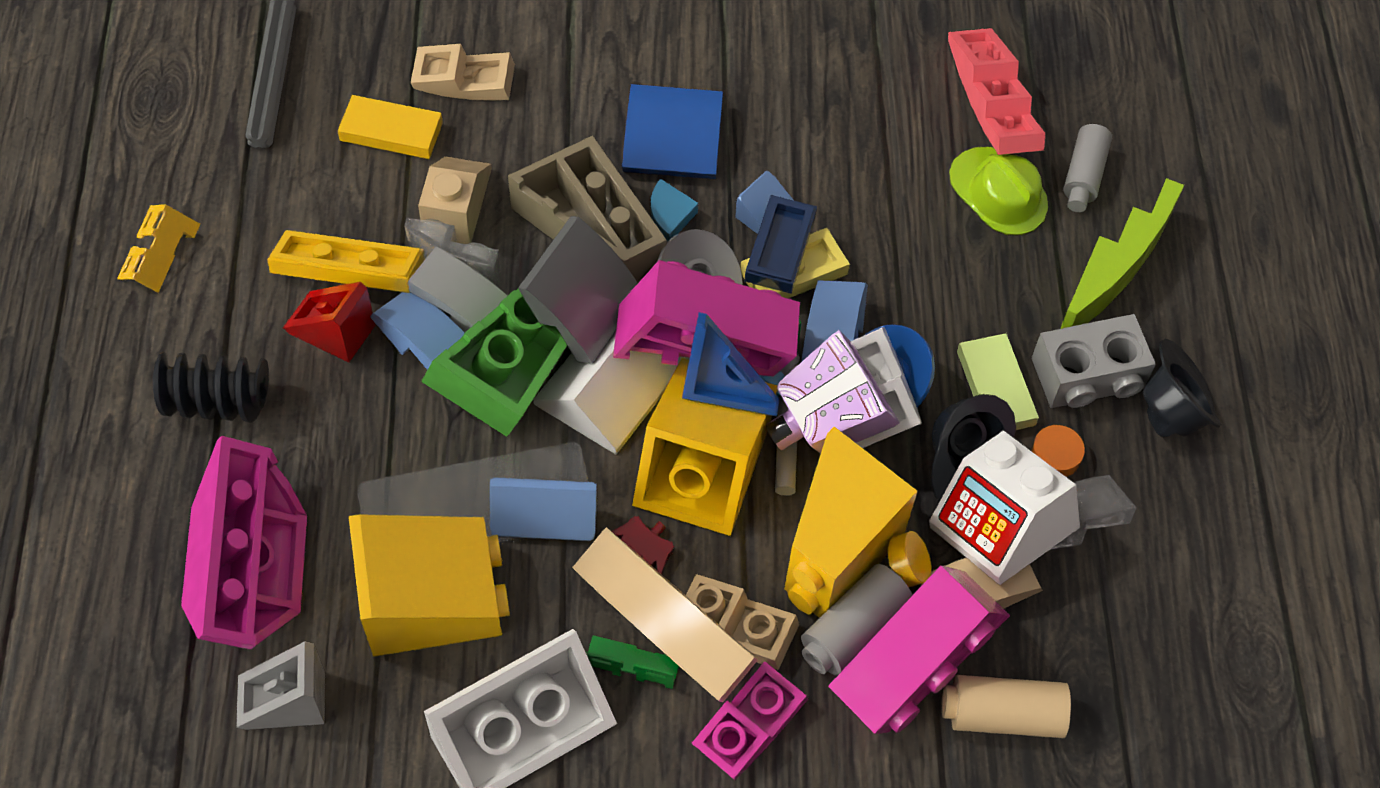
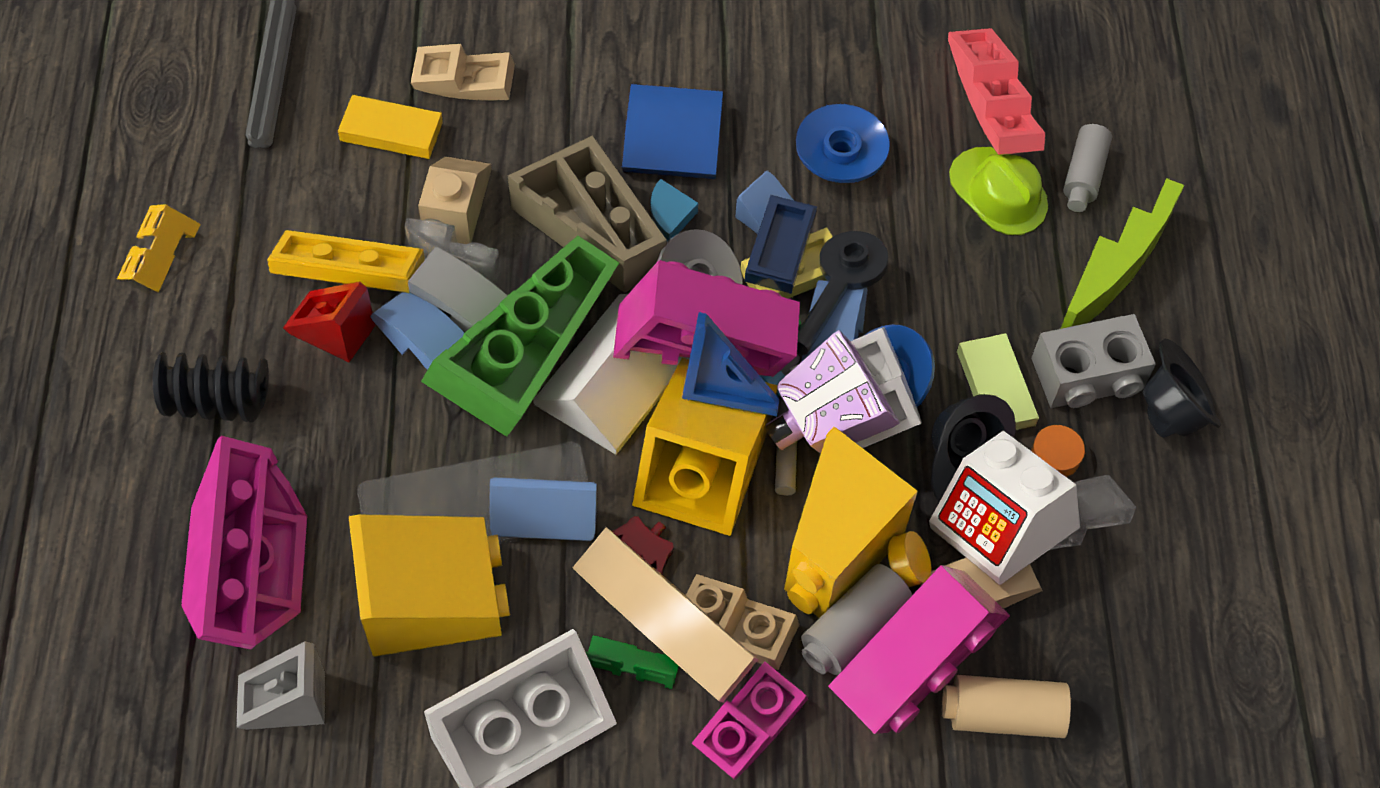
(578, 288): dark grey slope -> none
(847, 130): none -> blue dish
(847, 262): none -> black piece

